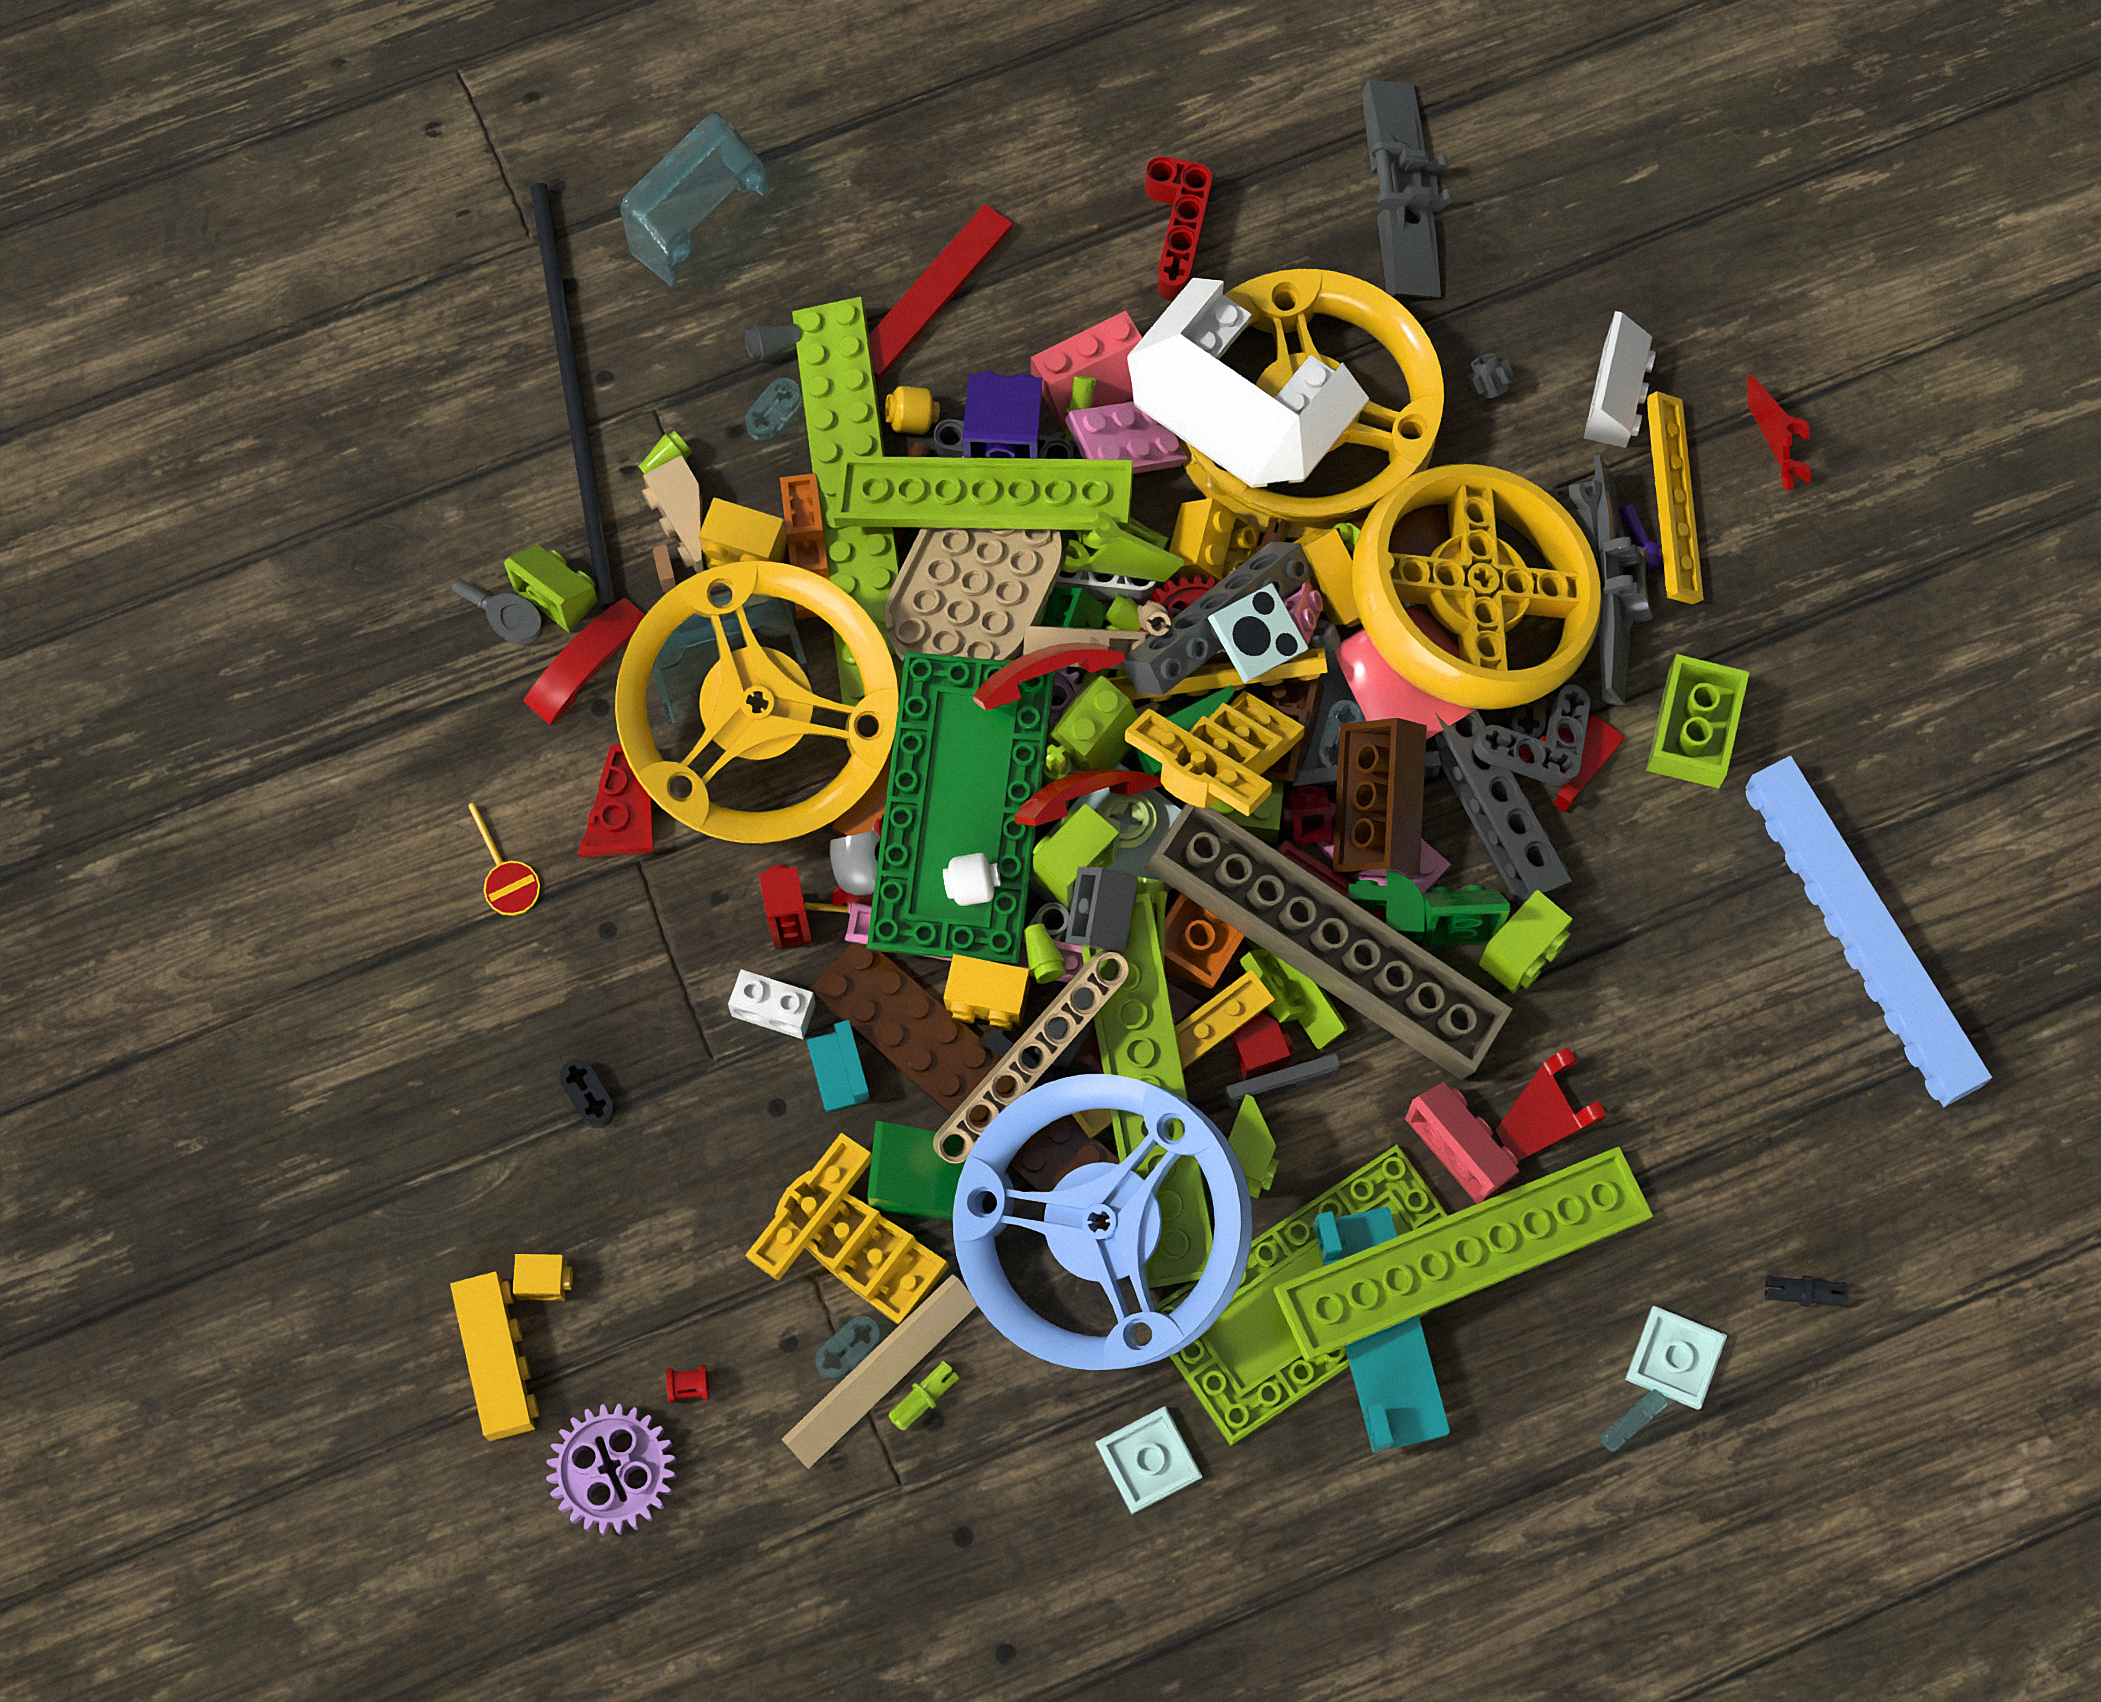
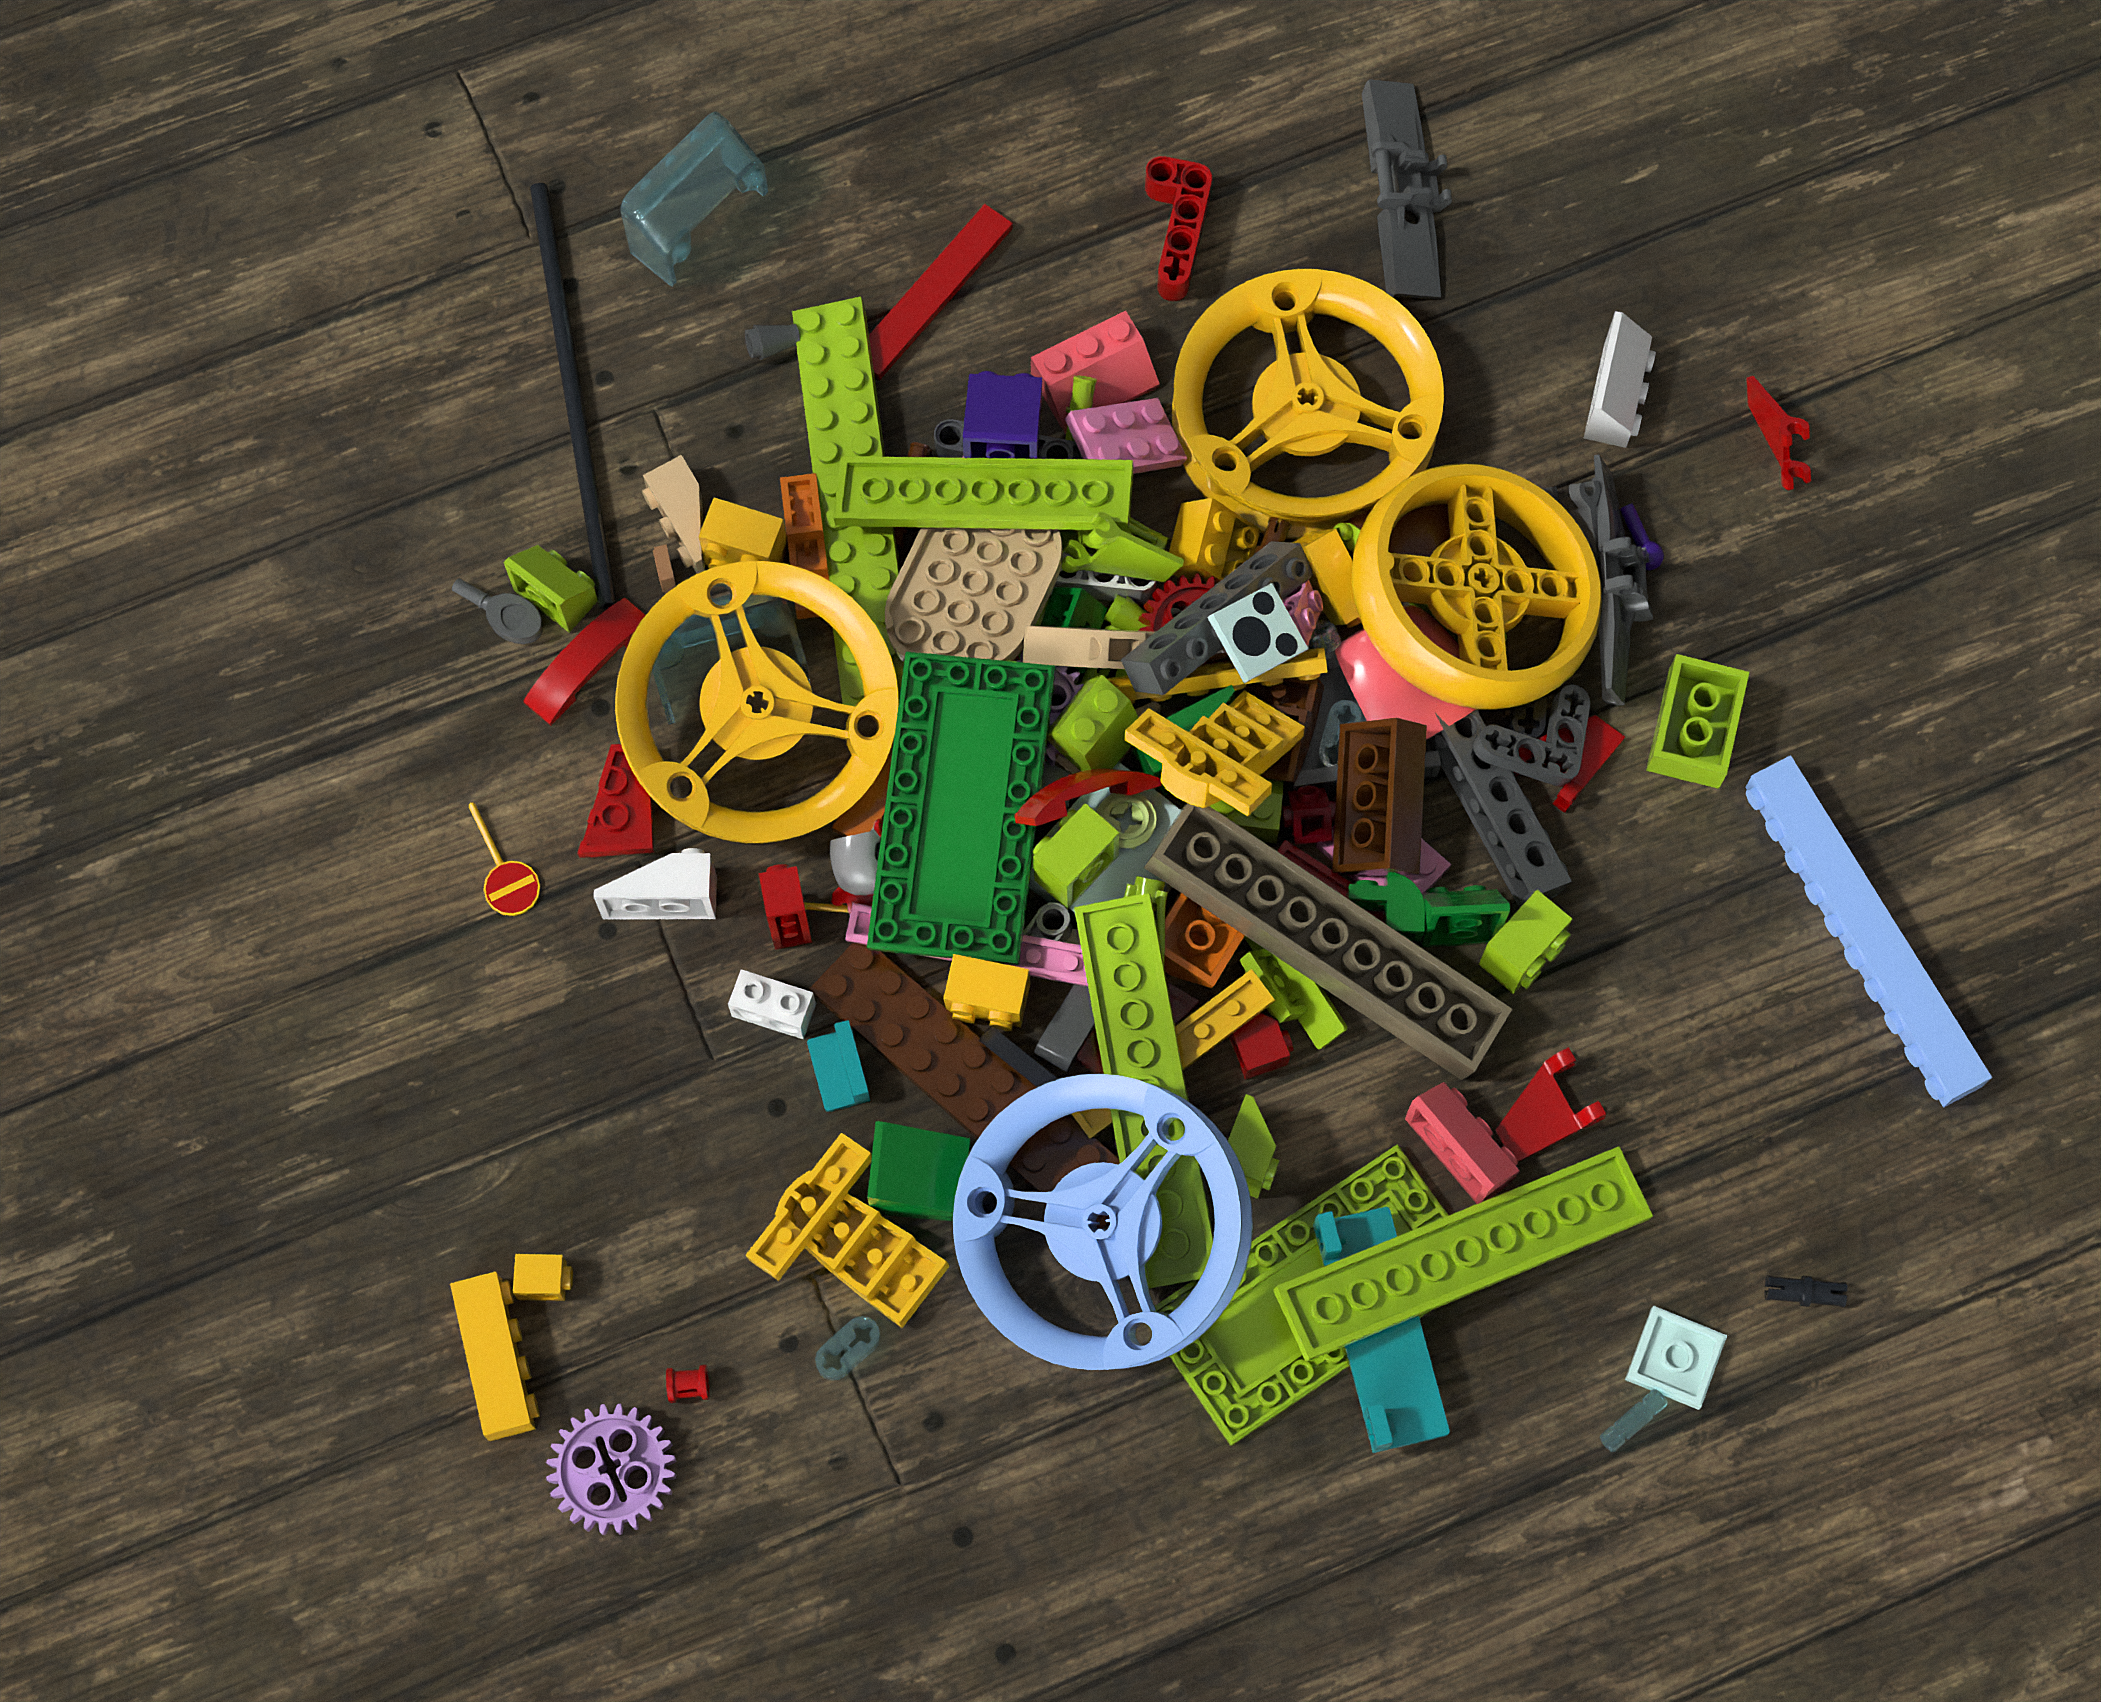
(594, 1089): black beam -> none
(664, 451): lime cone -> none
(668, 888): none -> white slope
(767, 404): clear light blue beam -> none
(880, 1371): tan tile -> none
(911, 410): yellow head -> none
(923, 1396): lime axle -> none
(971, 879): white head -> none
(1003, 686): red slope -> none
(1043, 955): lime cone -> none
(1048, 1047): tan beam -> none
(1056, 763): lime axle -> none
(1101, 909): dark grey brick -> none
(1148, 1460): light aqua tile -> none
(1153, 618): tan axle -> none
(1222, 413): white slope -> none
(1283, 1080): dark grey tile -> none
(1489, 375): dark grey gear -> none
(1674, 498): yellow plate -> none

